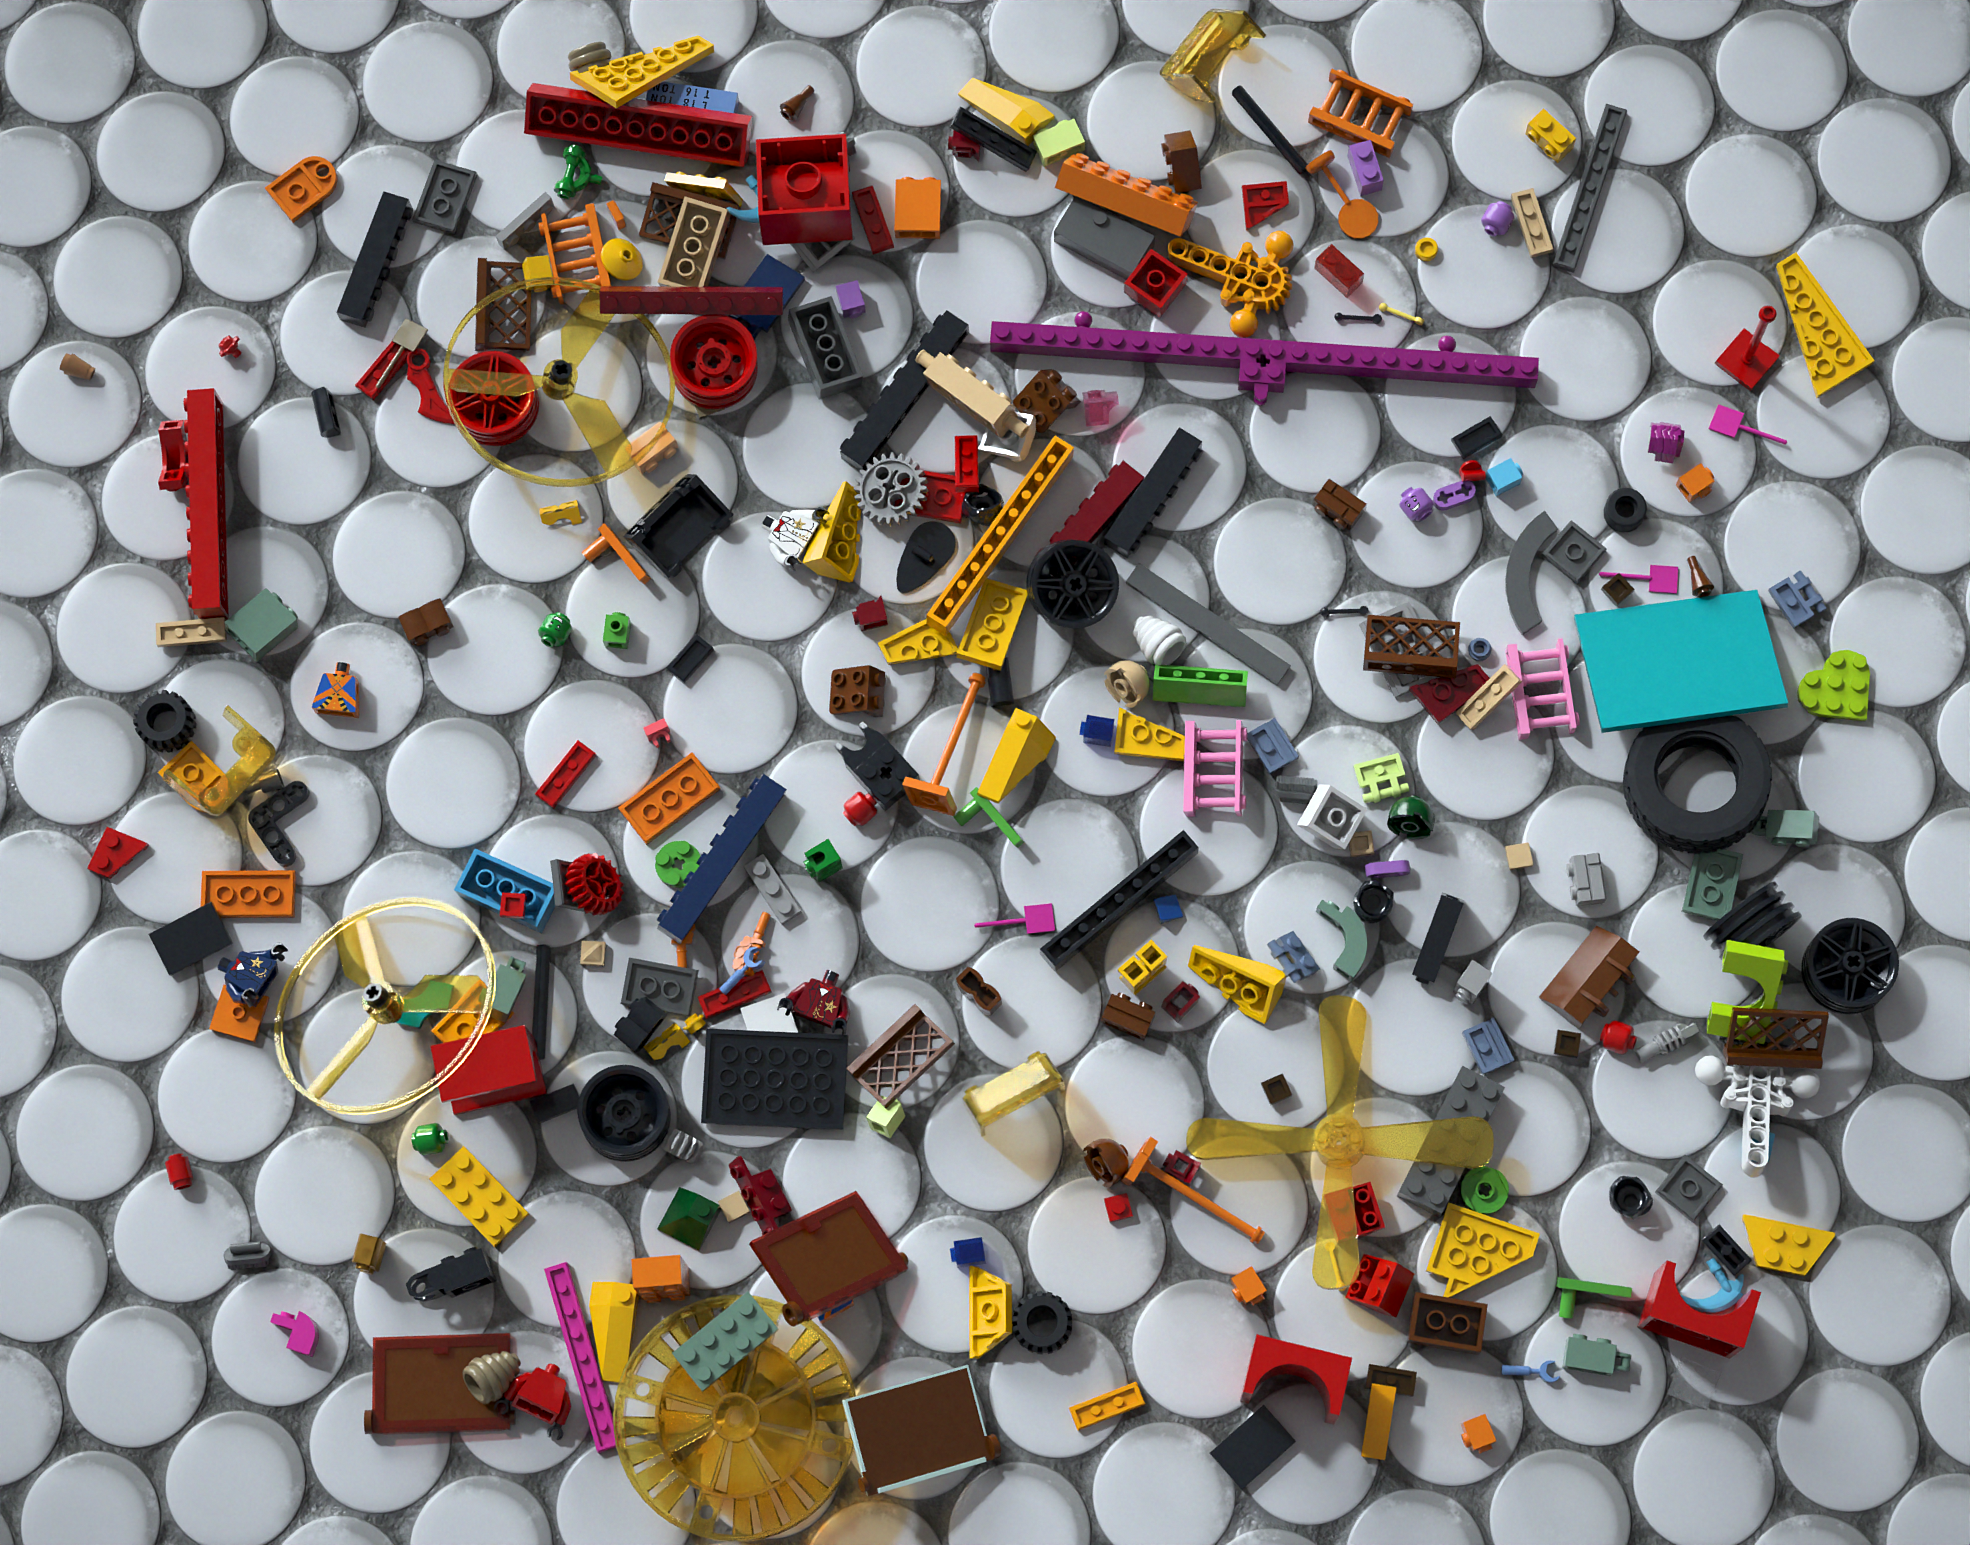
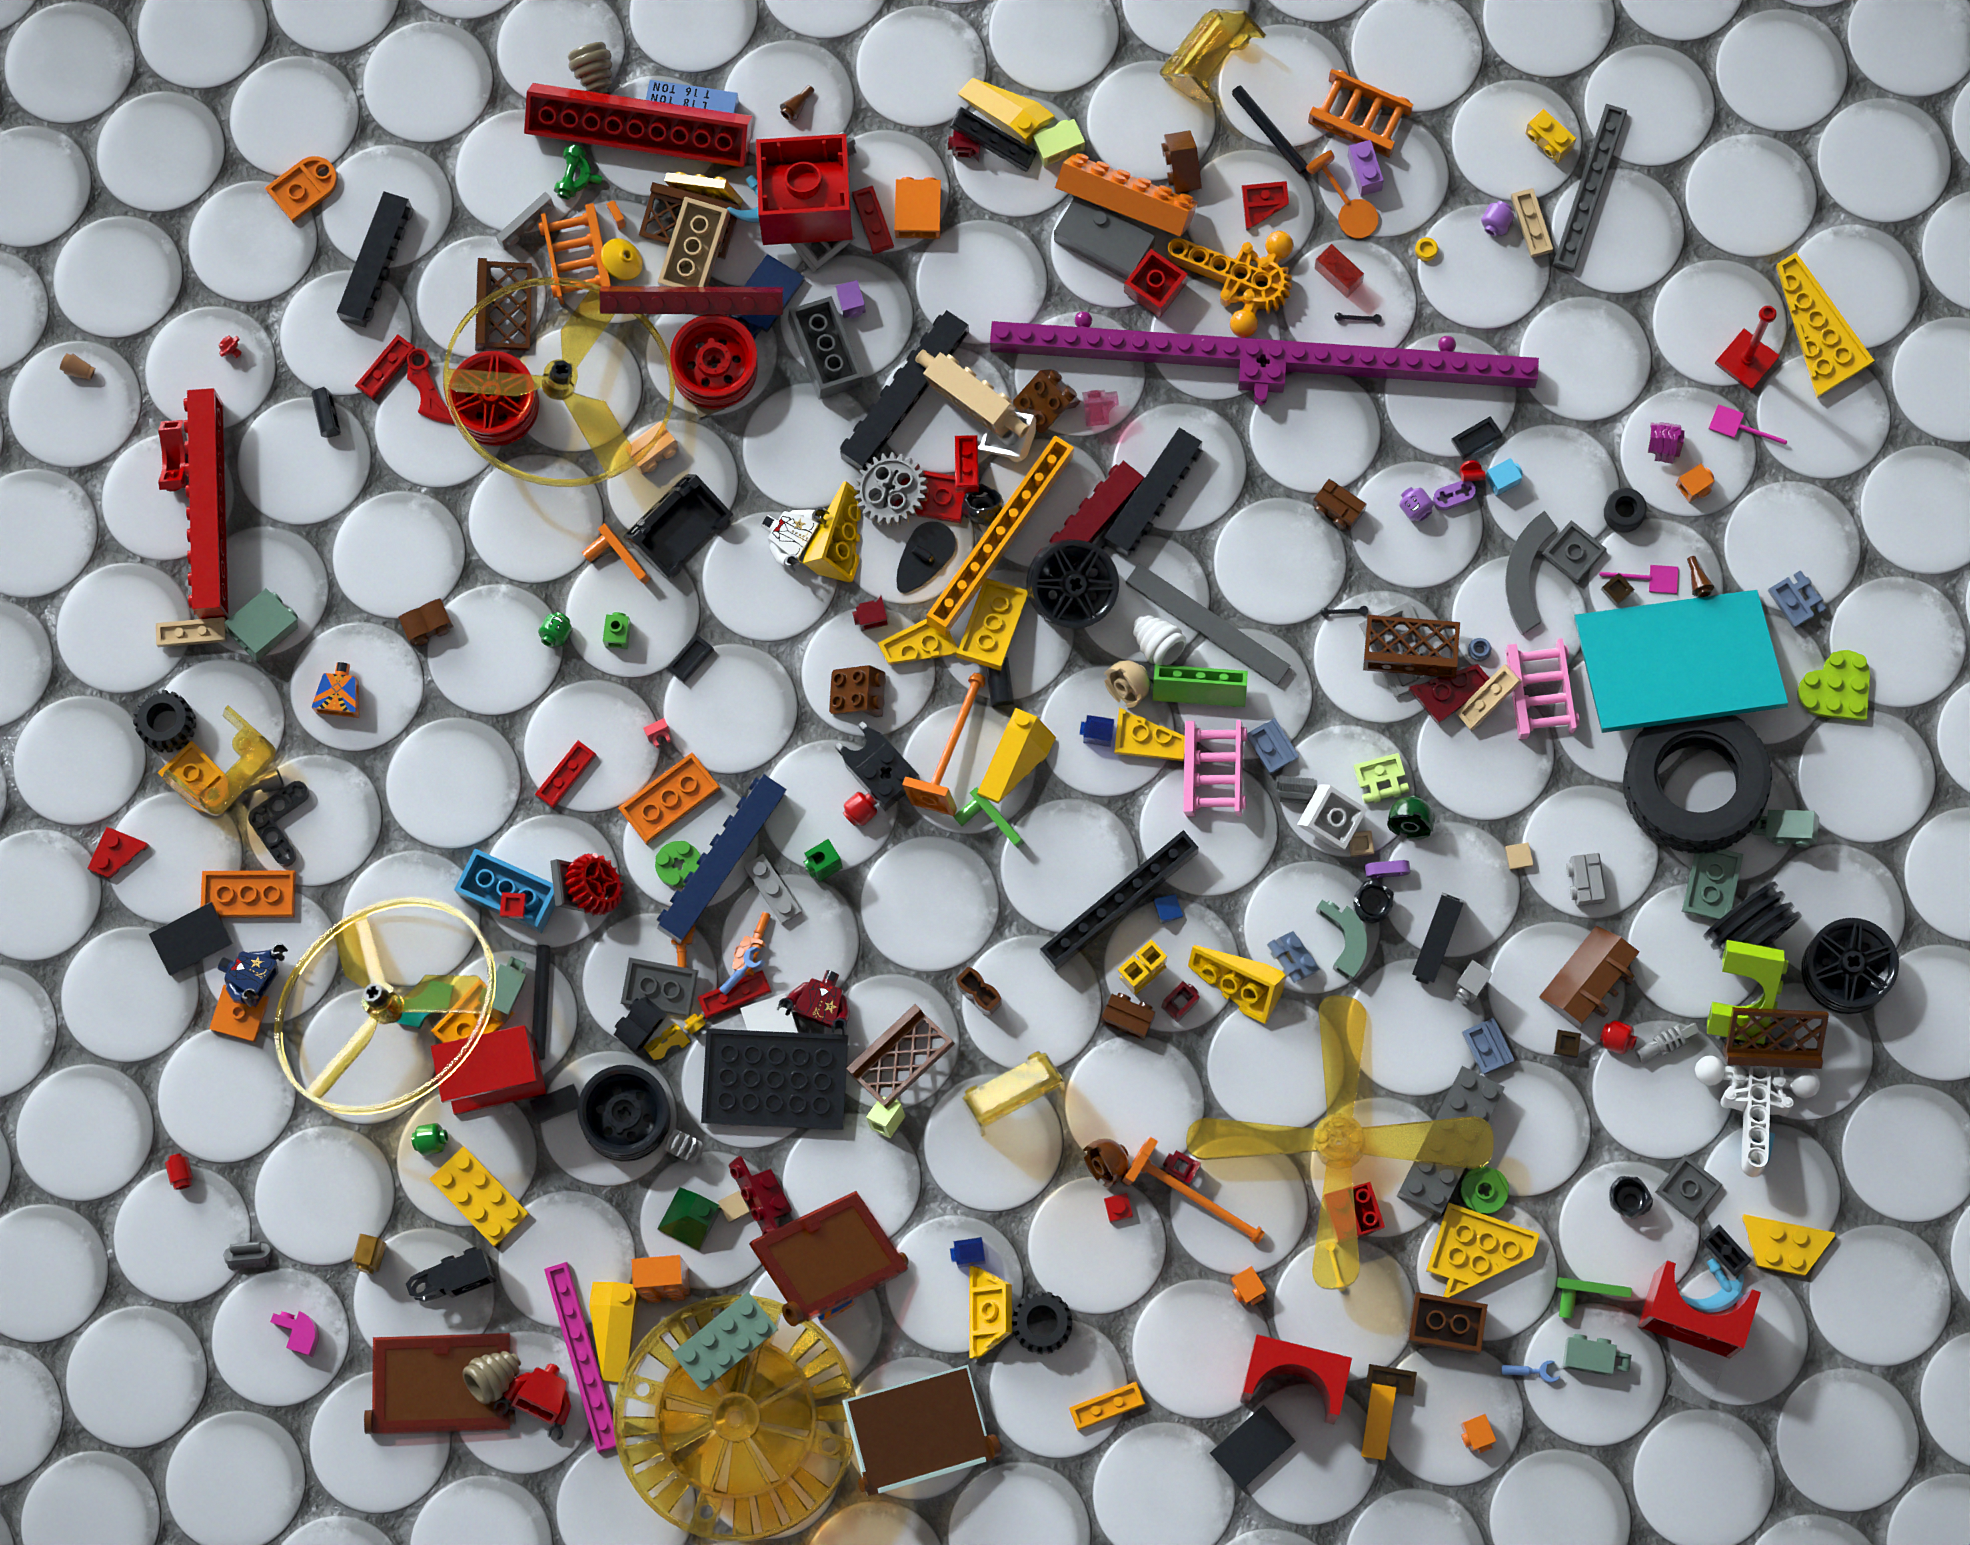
(408, 337): dark tan piece -> none
(444, 197): dark grey tile -> none
(537, 268): yellow brick -> none
(571, 513): yellow piece -> none
(593, 953): tan tile -> none
(637, 73): yellow wing -> none
(1037, 919): dark pink piece -> none
(1276, 1089): dark brown plate -> none
(1380, 1285): red slope -> none
(1383, 307): light yellow hinge -> none

